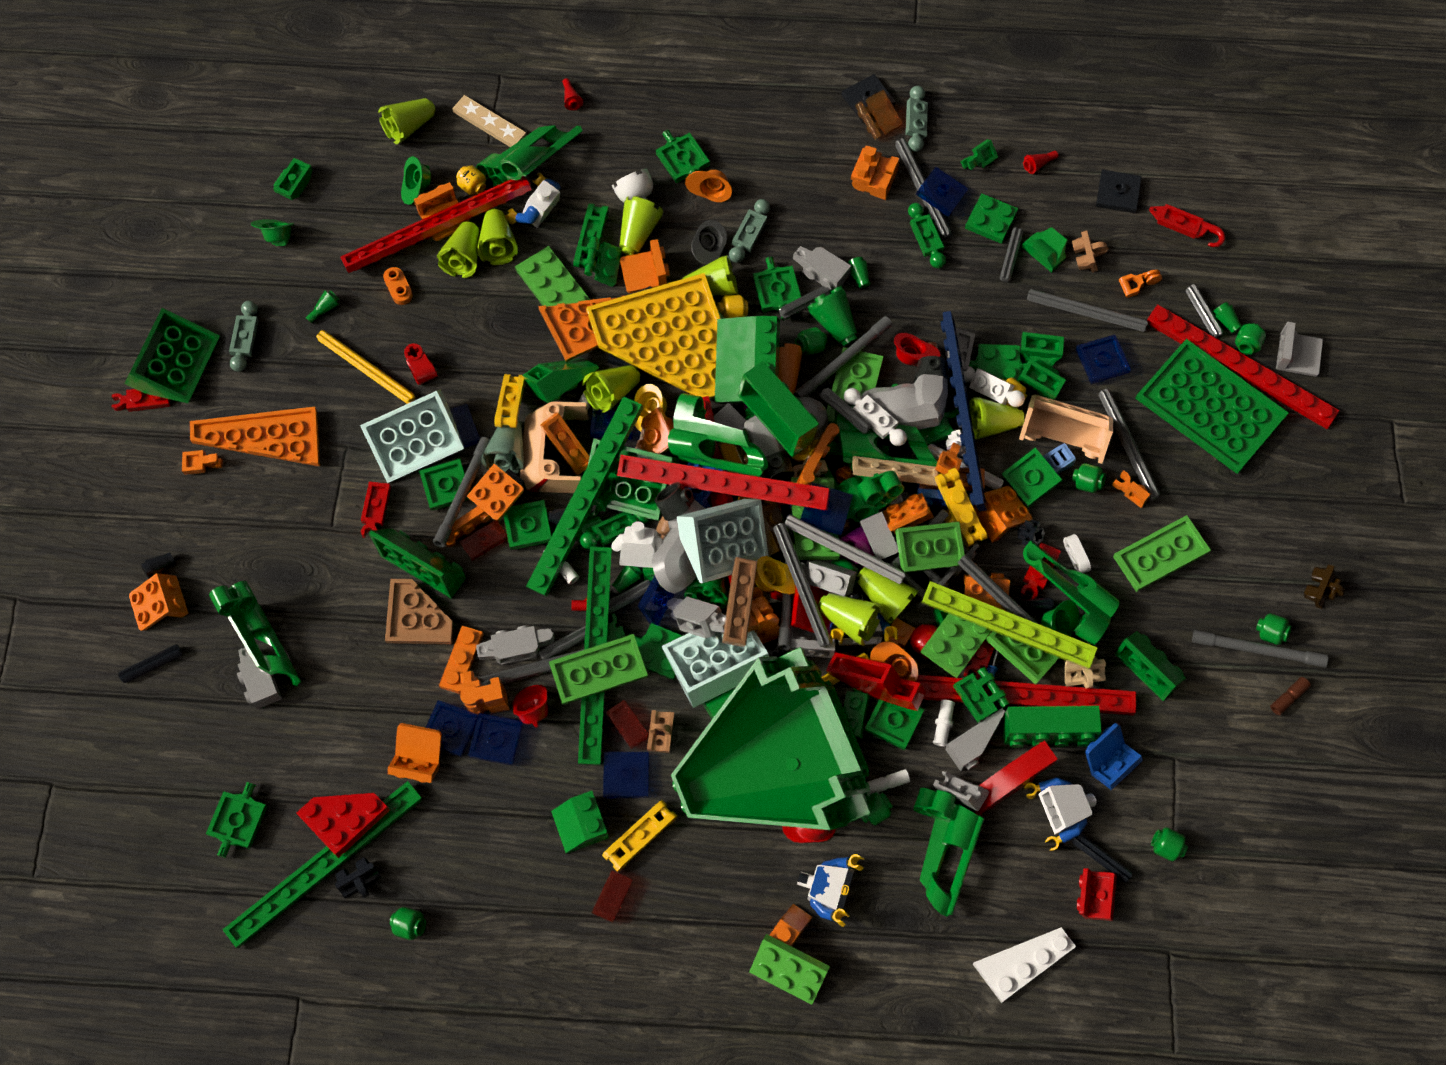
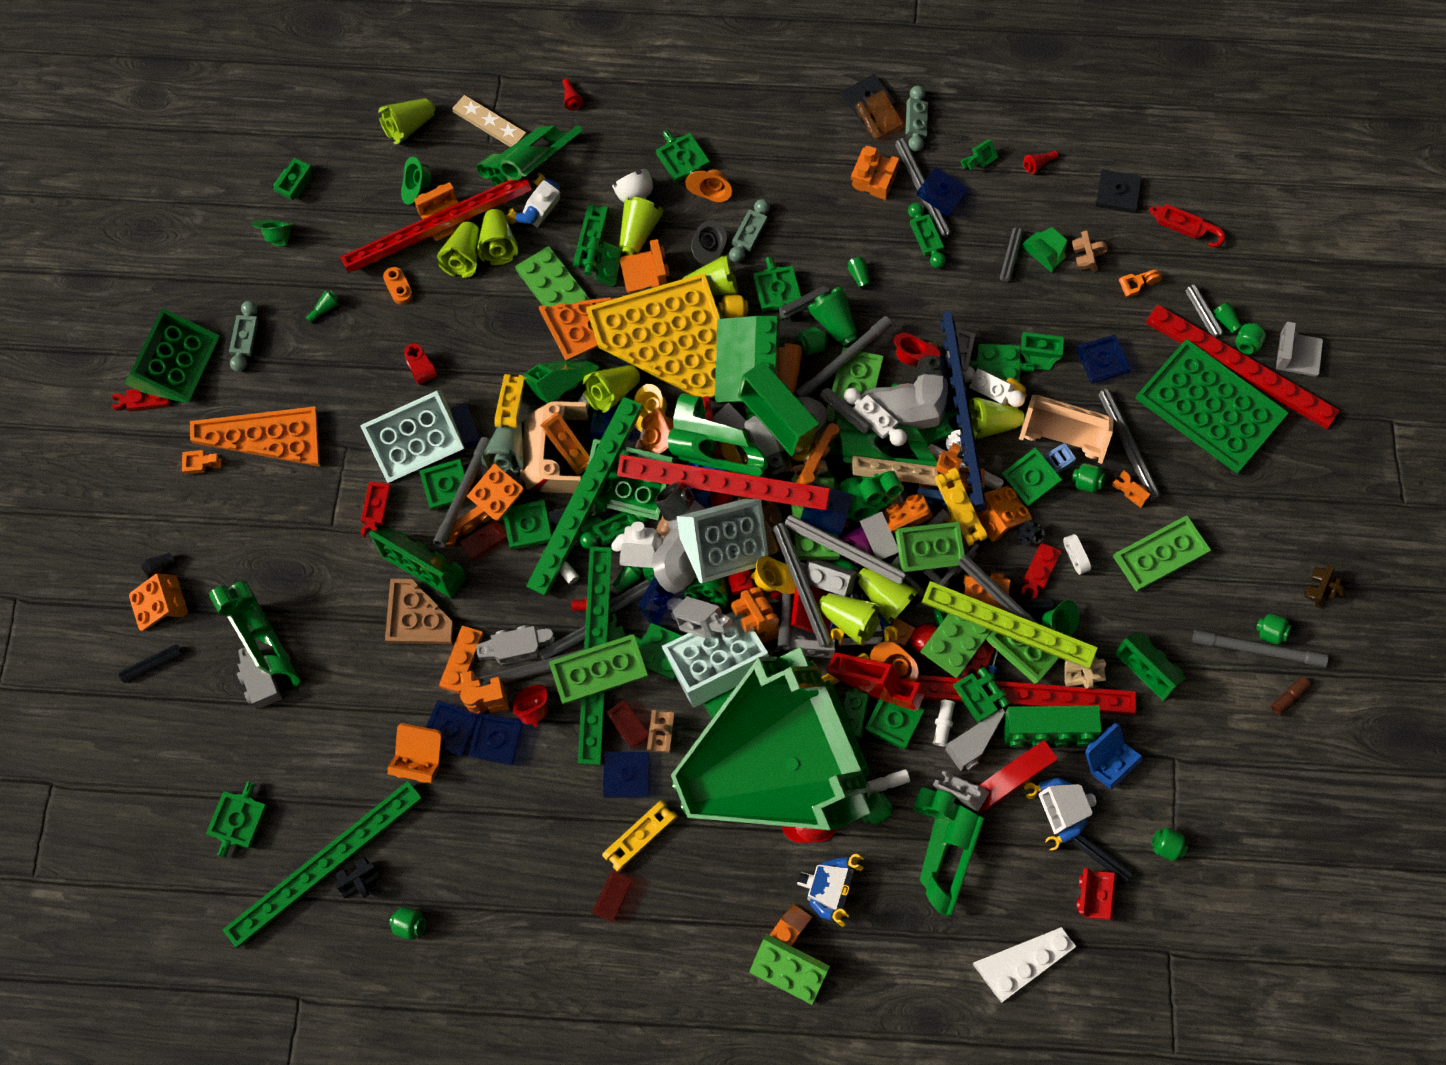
(342, 818): red plate -> none
(365, 366): yellow axle -> none
(471, 180): yellow head -> none
(579, 822): green slope -> none
(739, 602): medium nougat tile -> none
(823, 266): light grey hinge -> none
(843, 474): plate -> none
(991, 218): green plate -> none
(1042, 378): green slope -> none
(1087, 310): dark grey axle -> none
(1088, 595): green panel -> none

